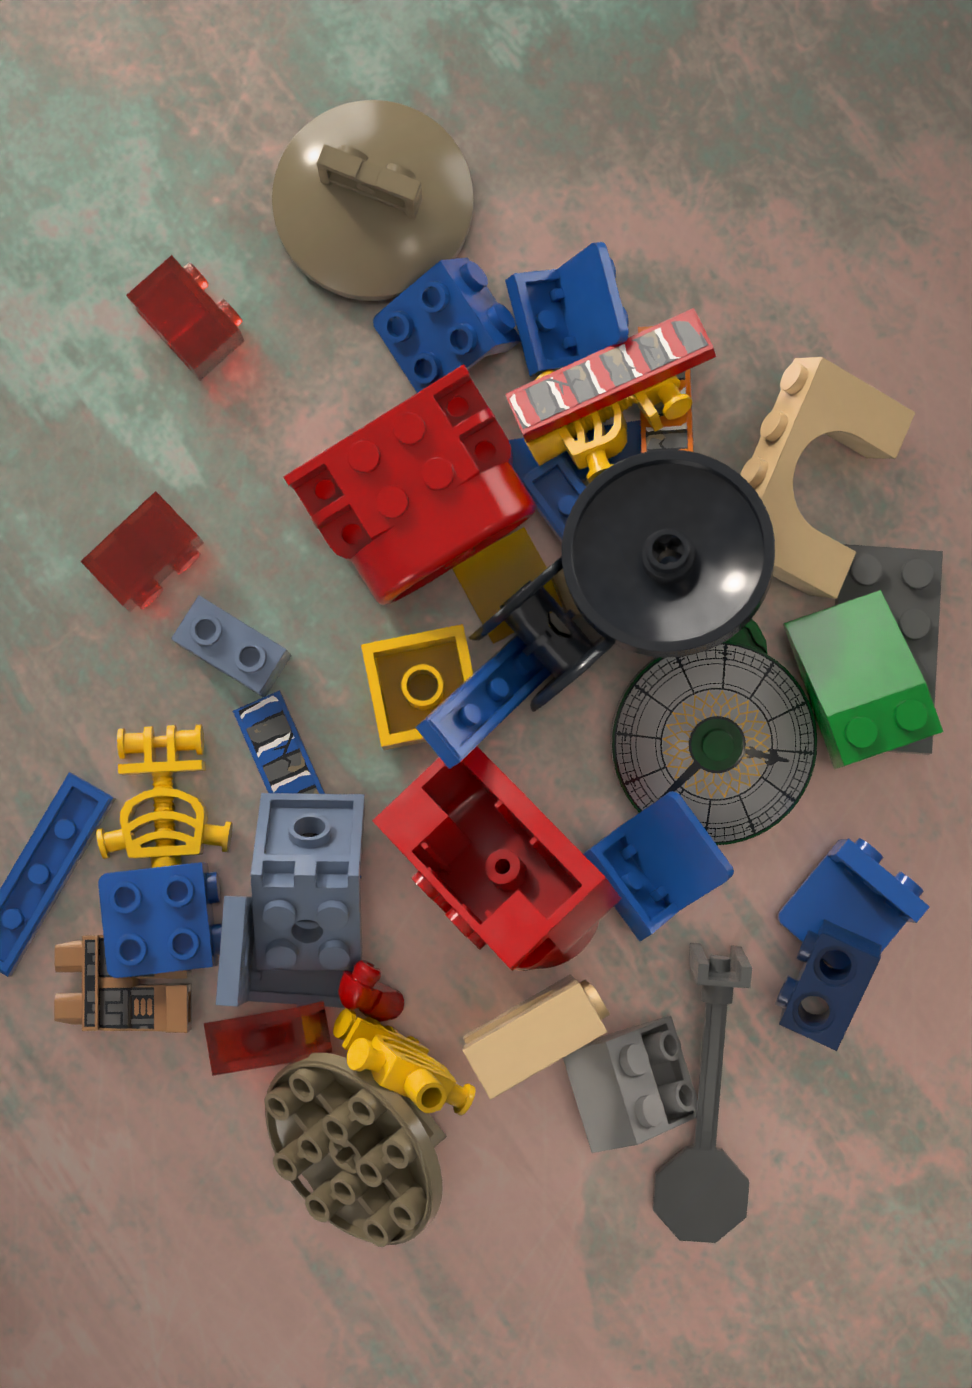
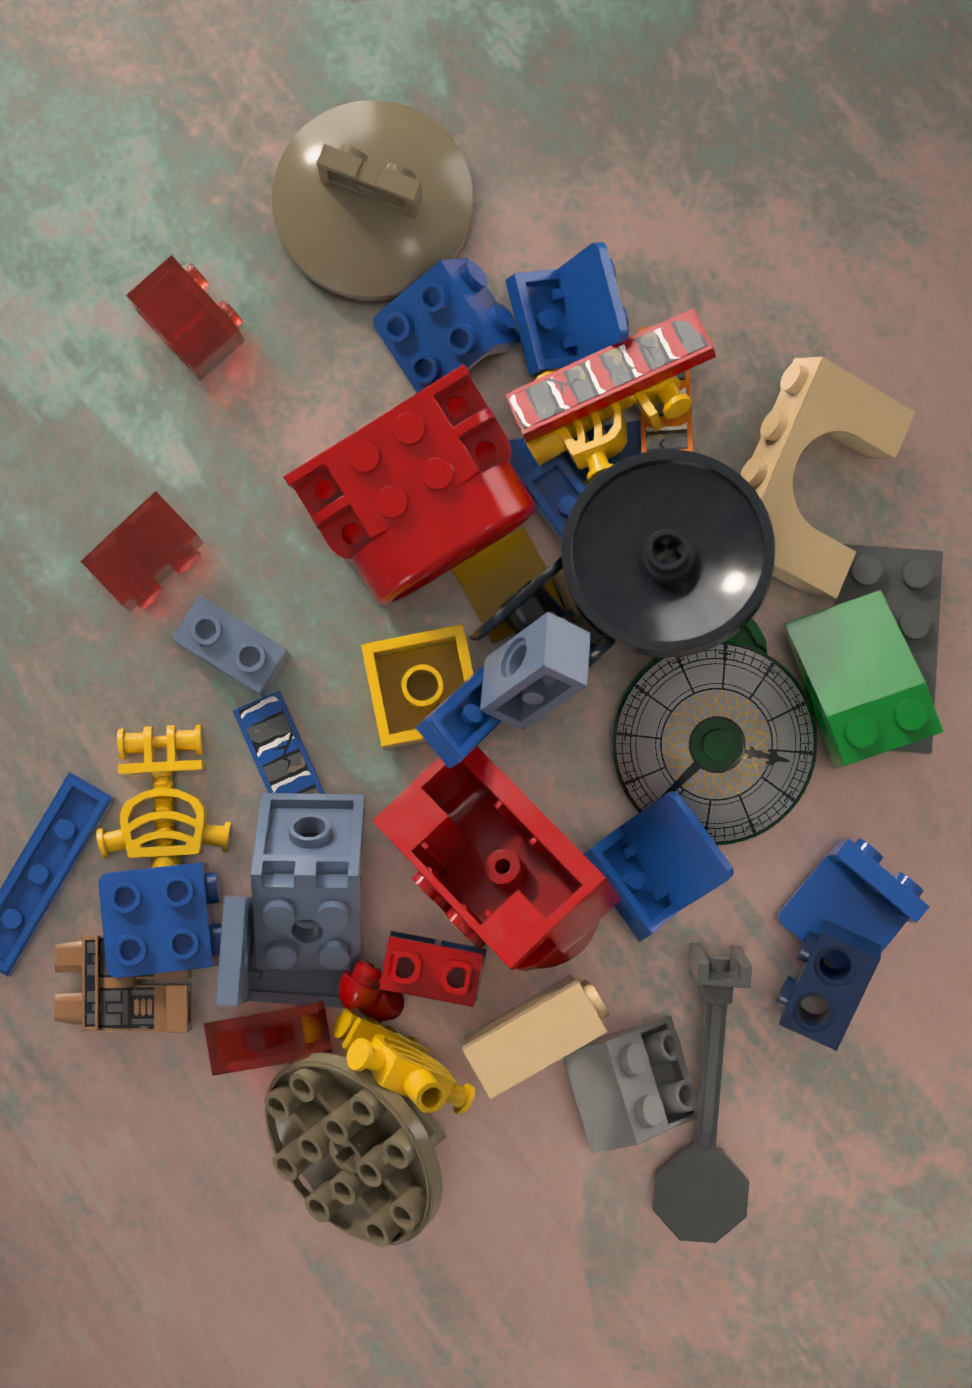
(433, 971): none -> red hips
(535, 671): none -> sand blue brick

